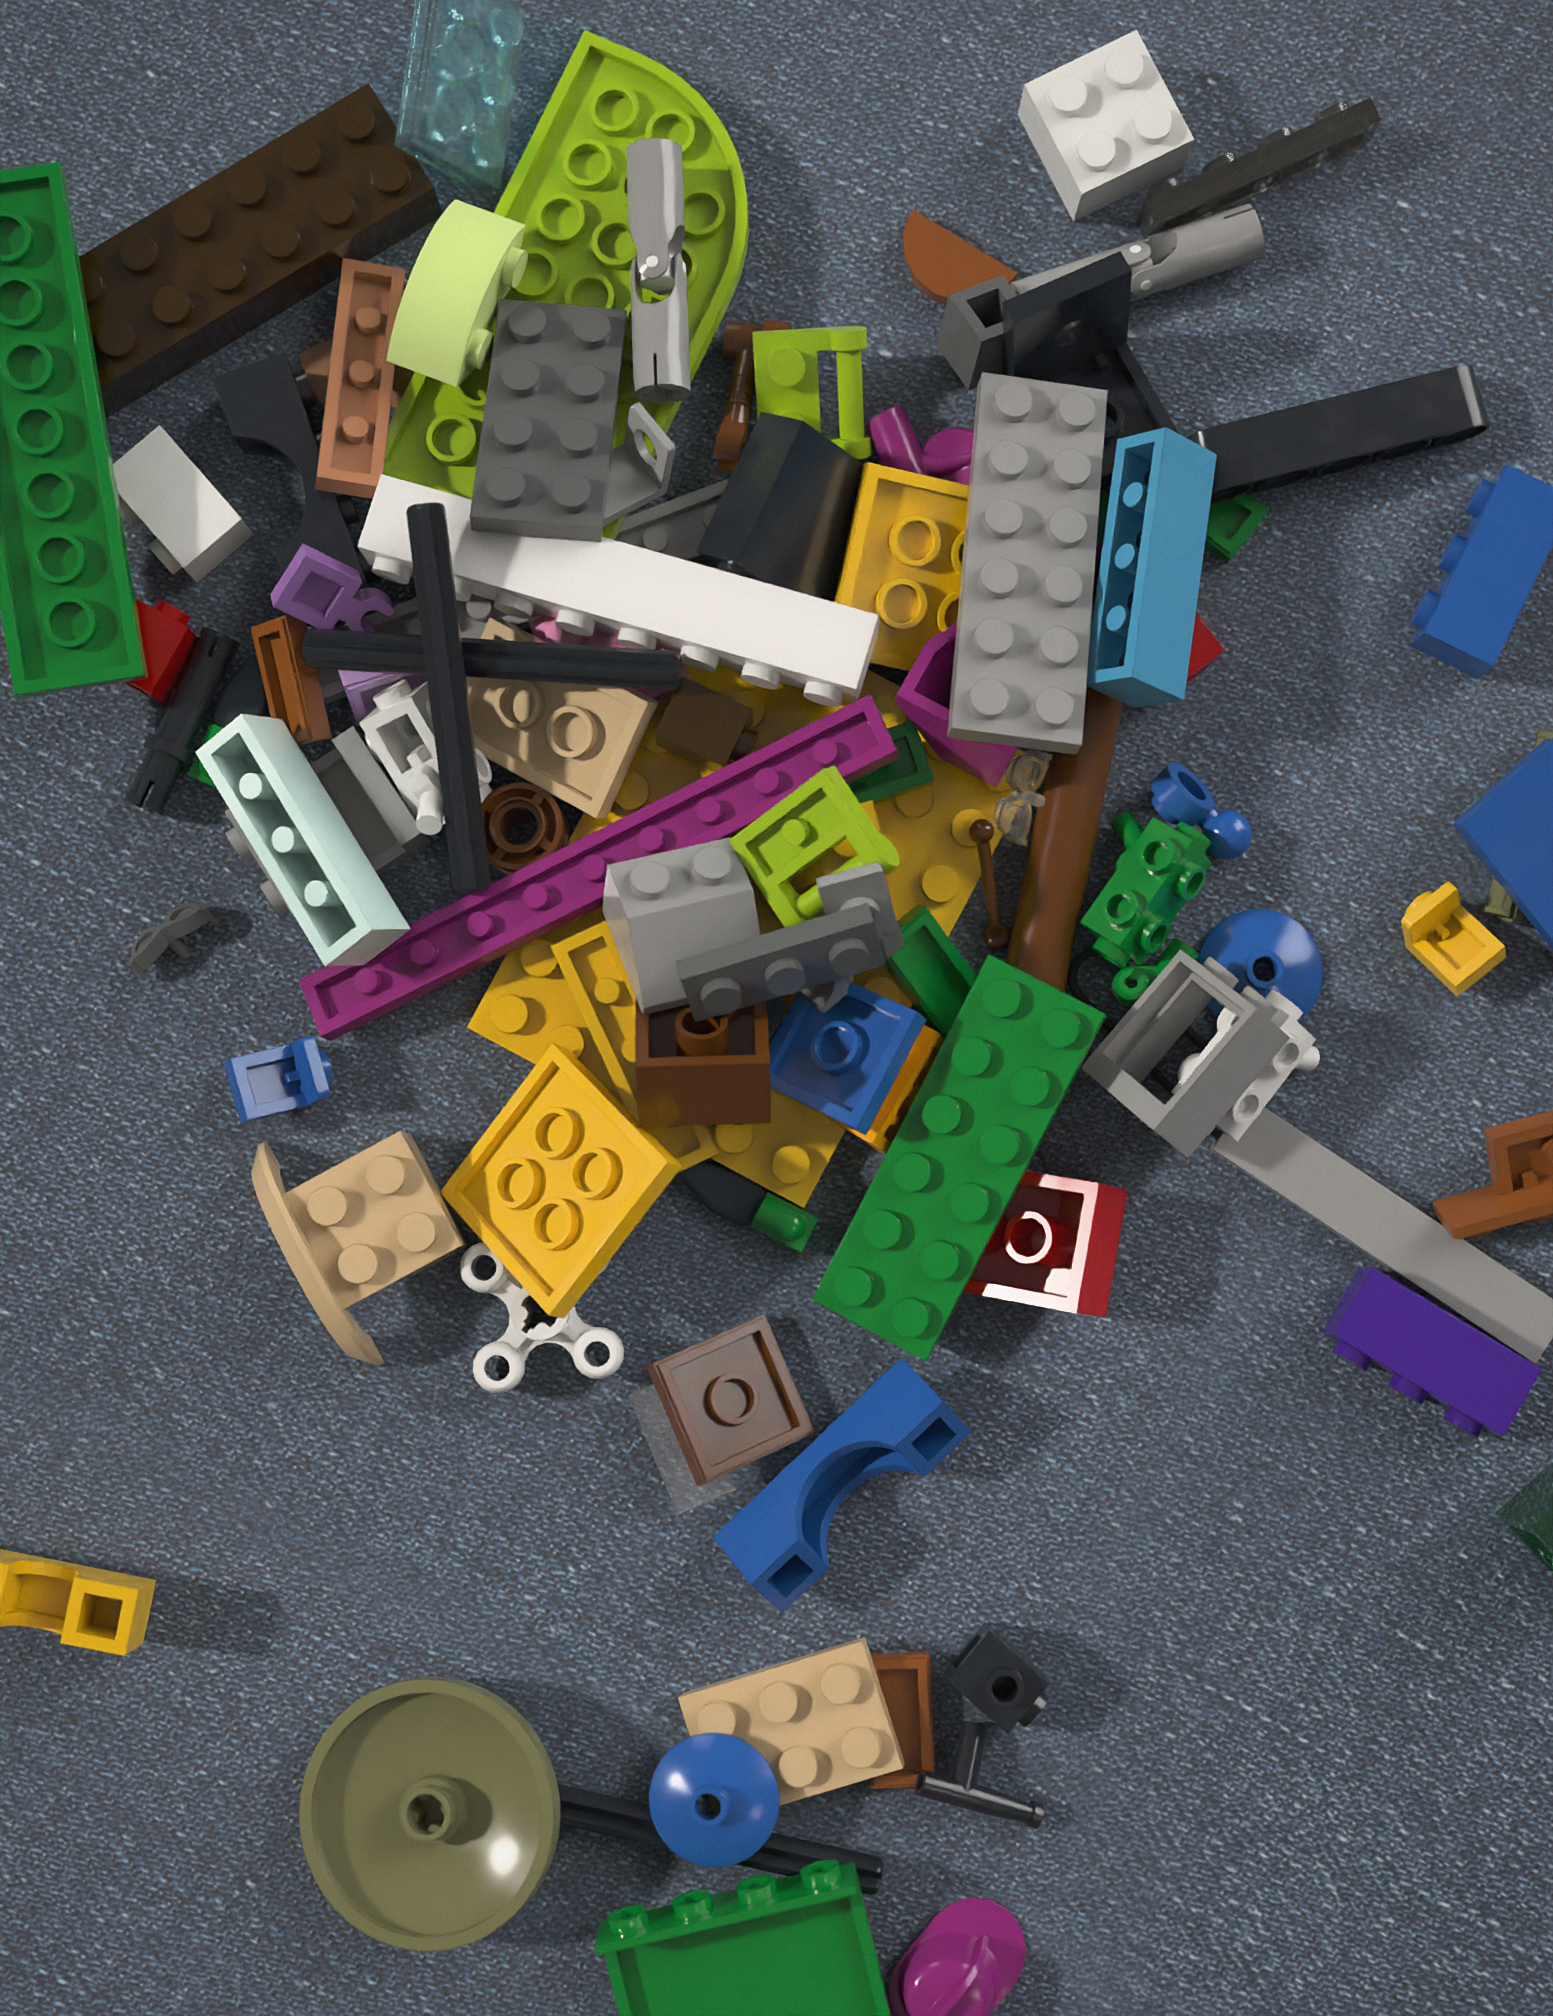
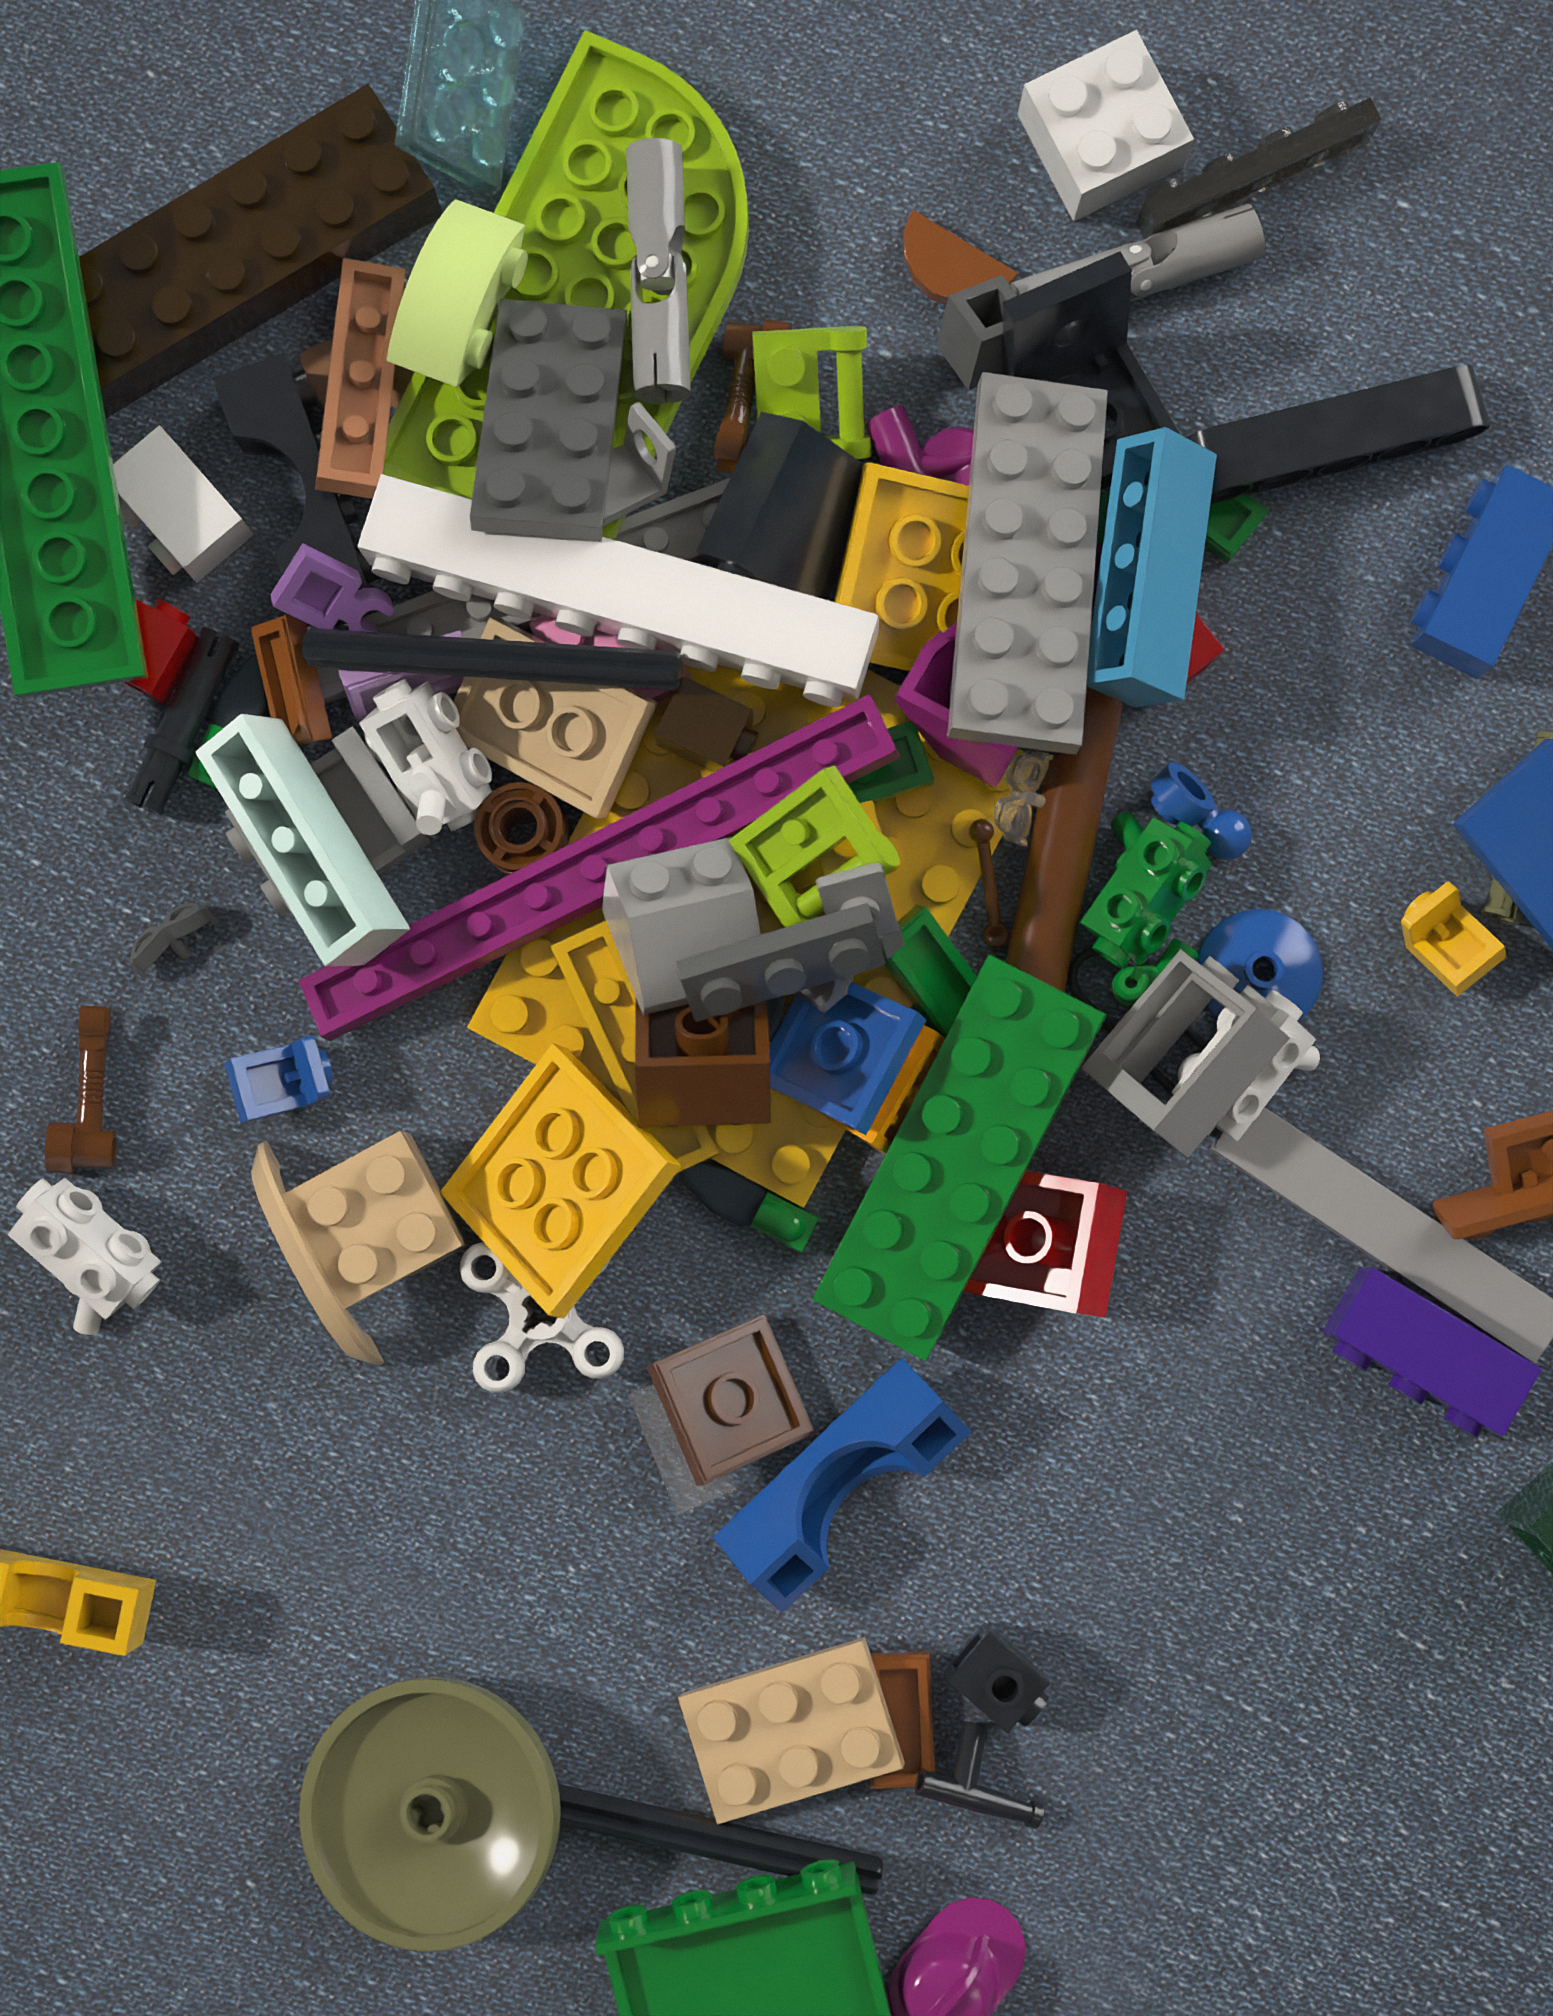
(84, 1142): none -> reddish brown brick
(85, 1250): none -> white brick
(448, 696): black axle -> none
(740, 1781): blue dish -> none

